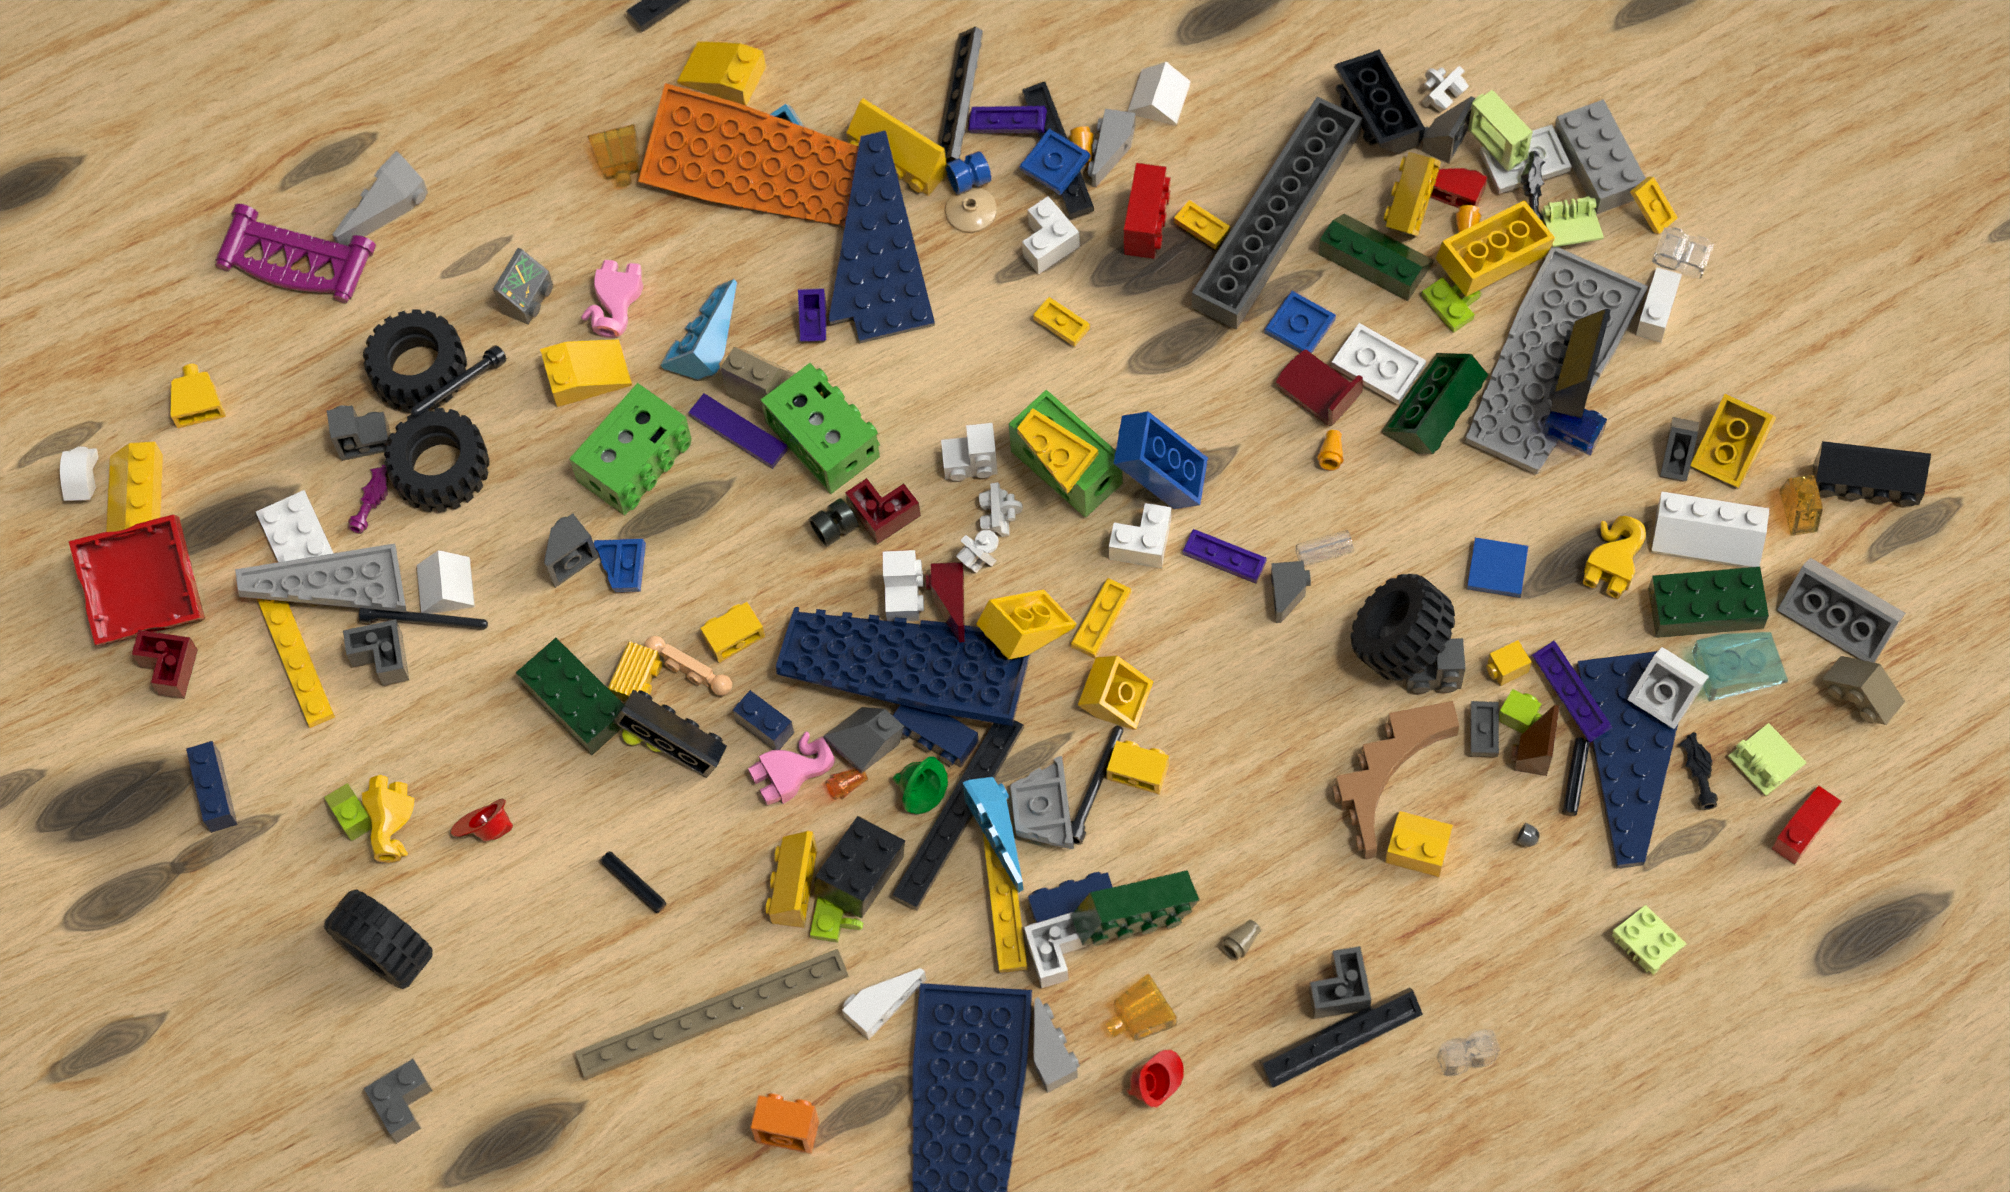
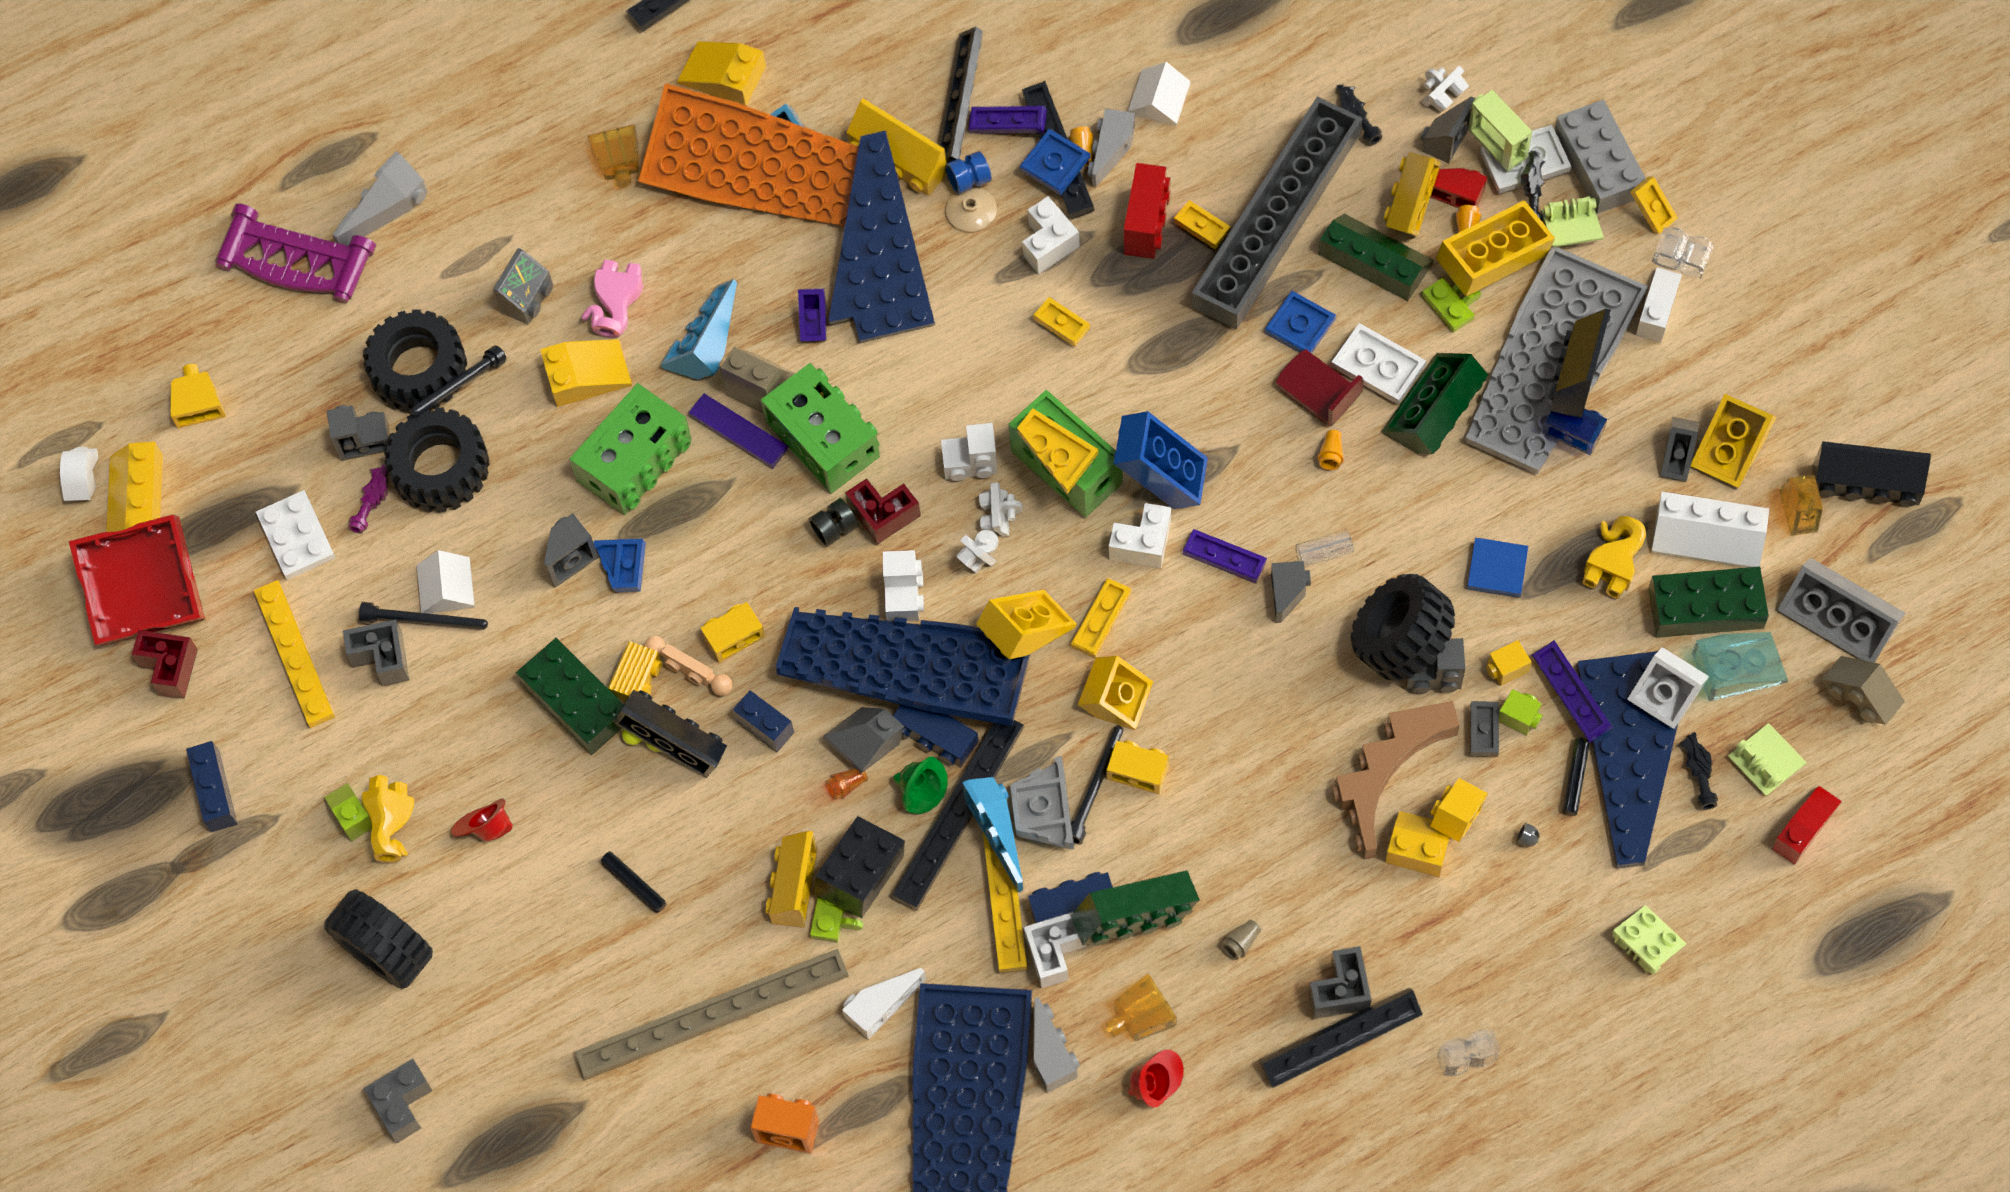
(348, 579): light grey wing -> none
(789, 770): bright pink hips -> none
(948, 594): dark red slope -> none
(1381, 101): black slope -> none
(1458, 809): none -> yellow brick
(1537, 745): reddish brown slope -> none

